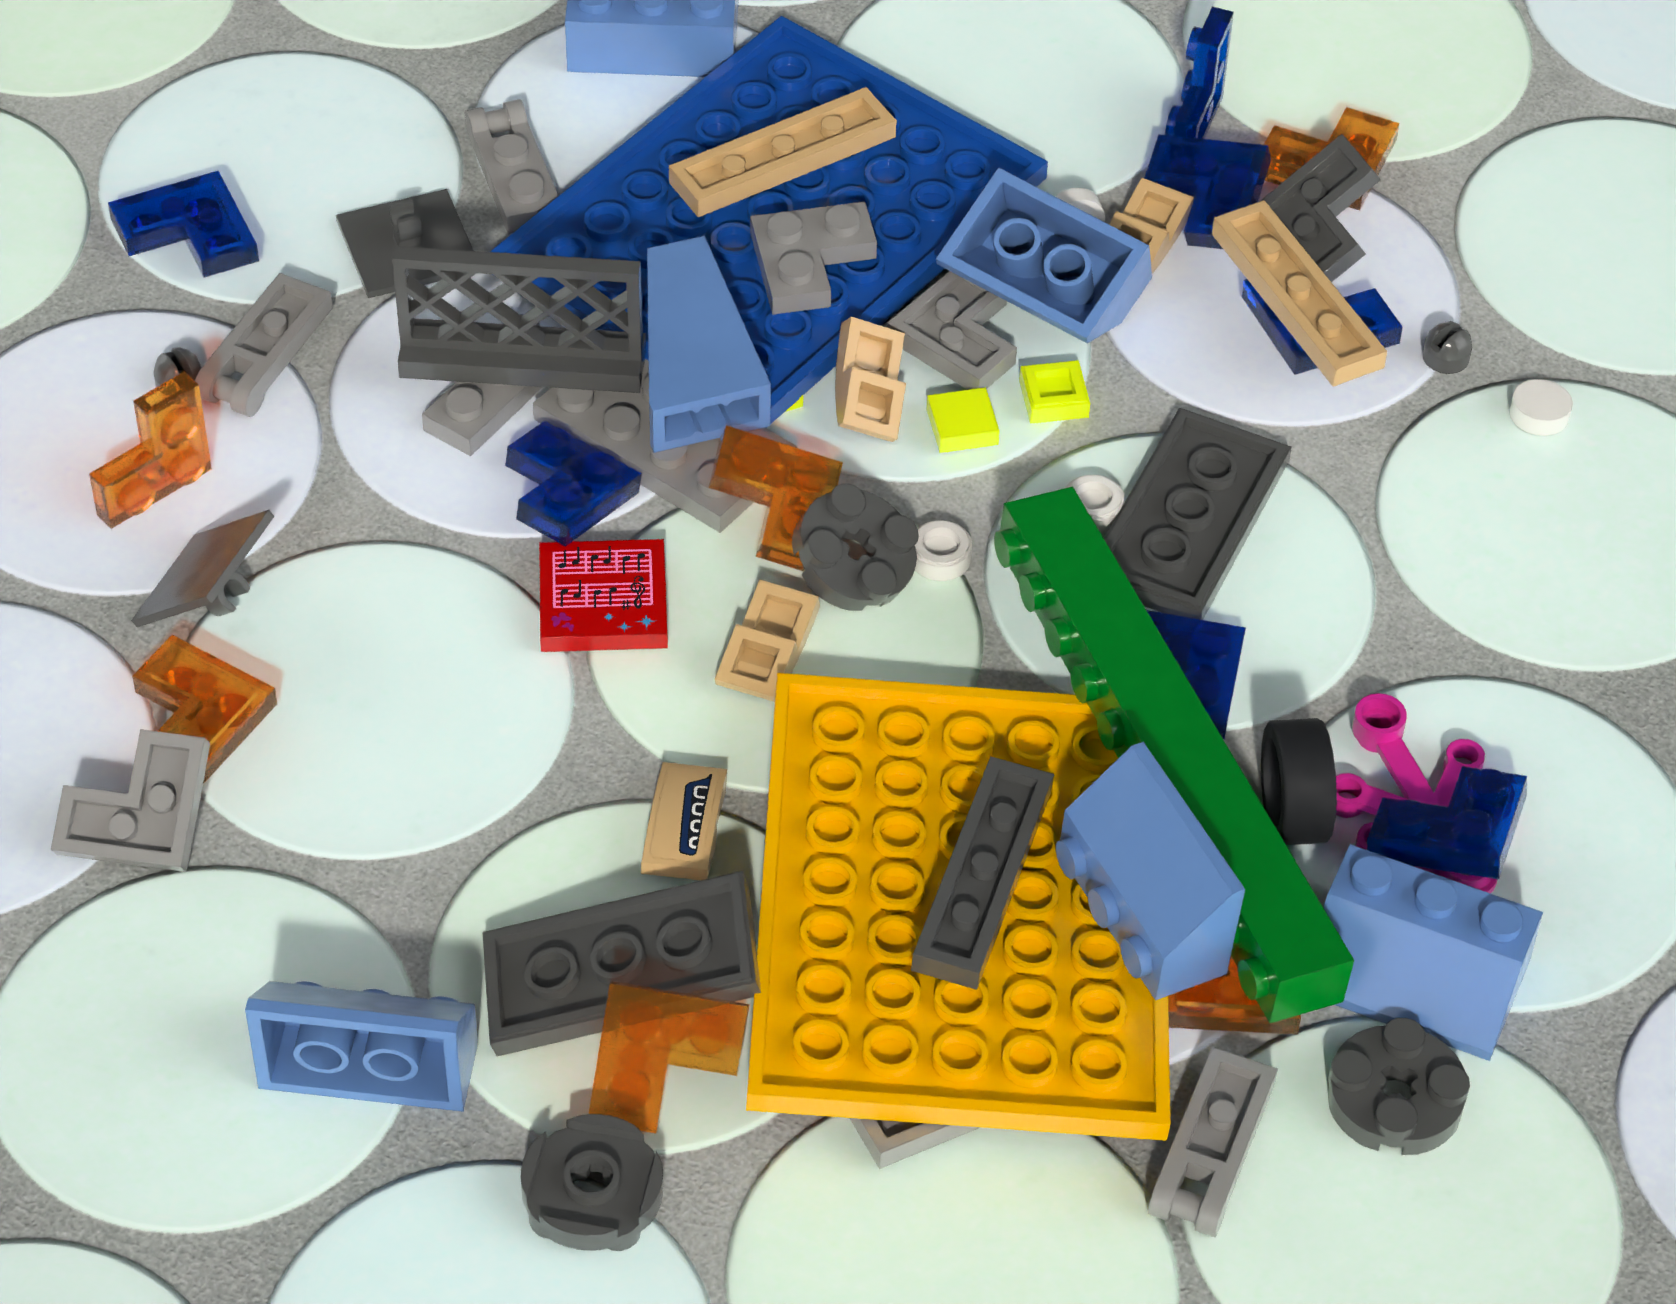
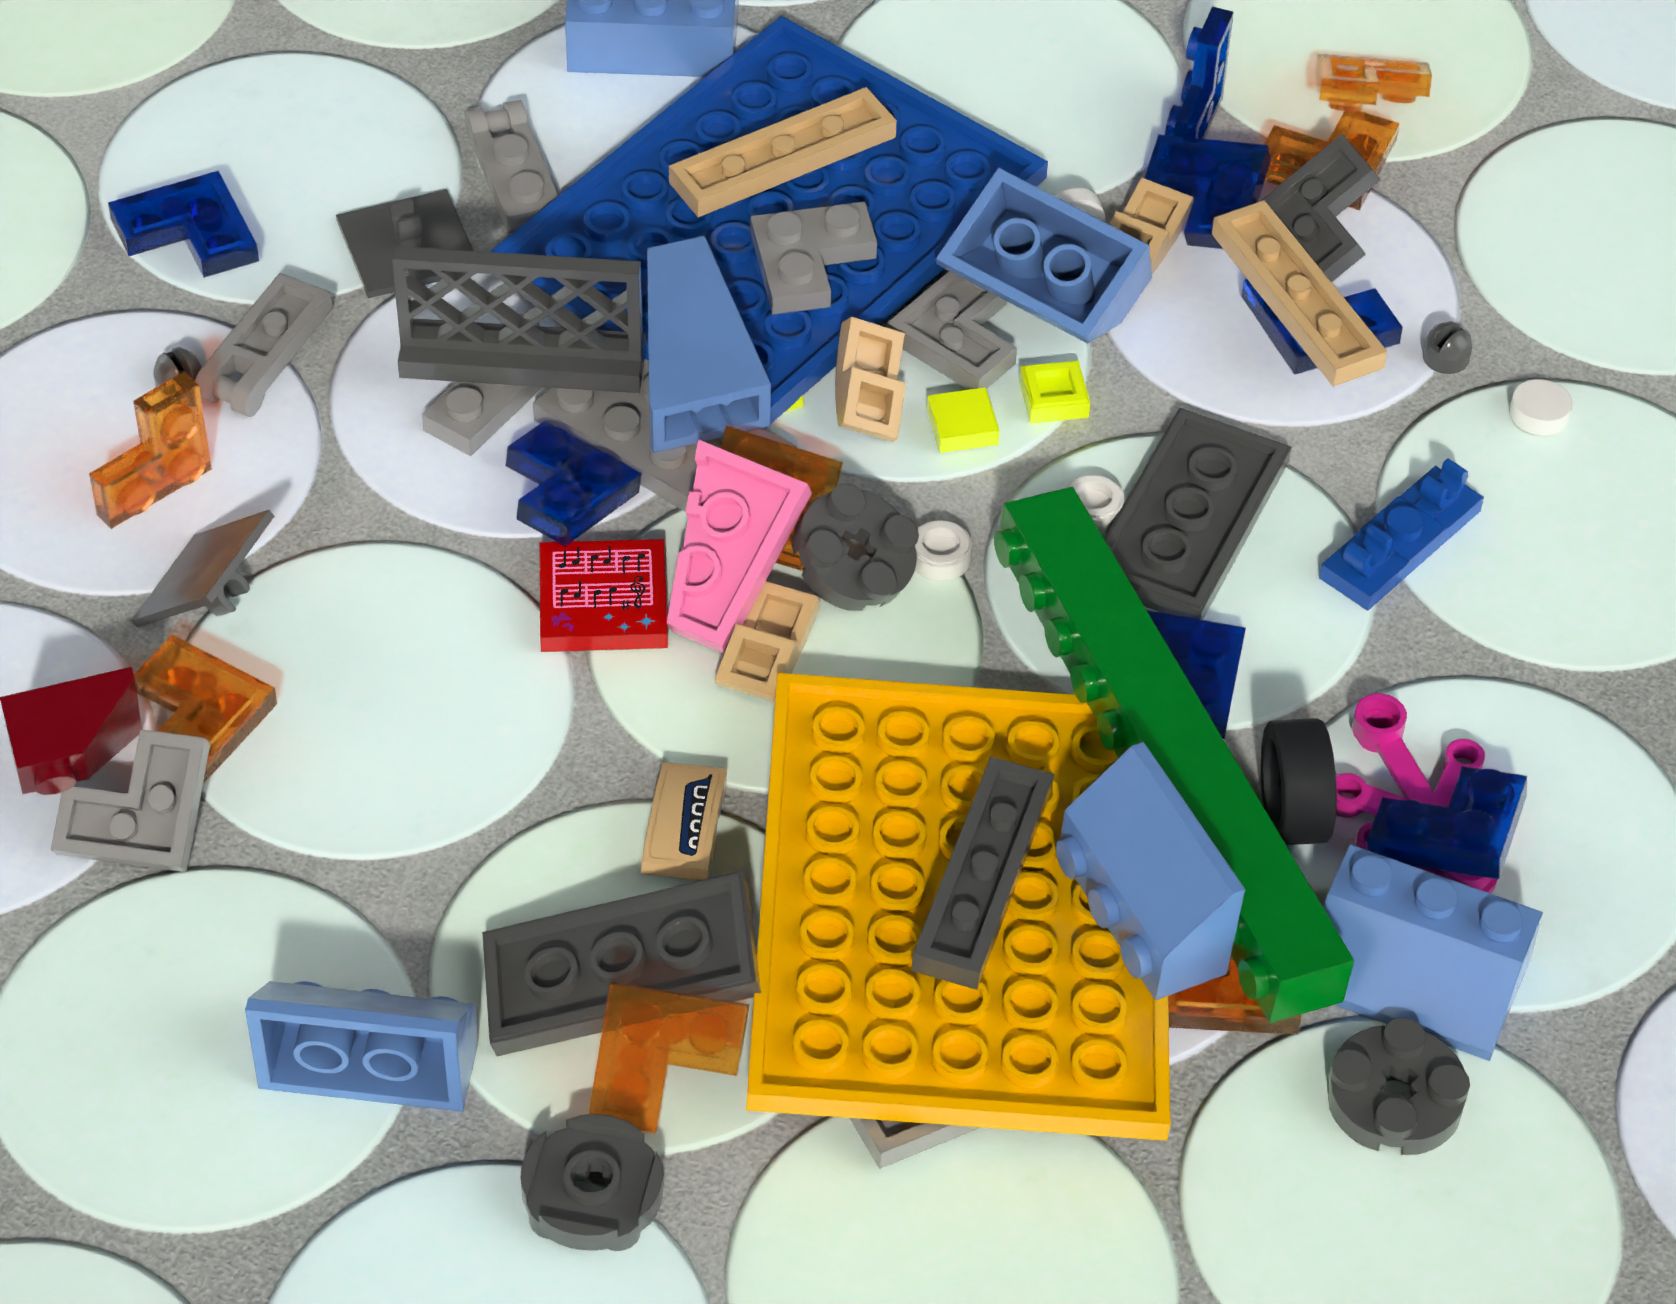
(70, 729): none -> dark red slope
(731, 543): none -> bright pink wing
(1213, 1139): light grey plate -> none
(1356, 80): none -> clear orange plate
(1402, 535): none -> blue plate

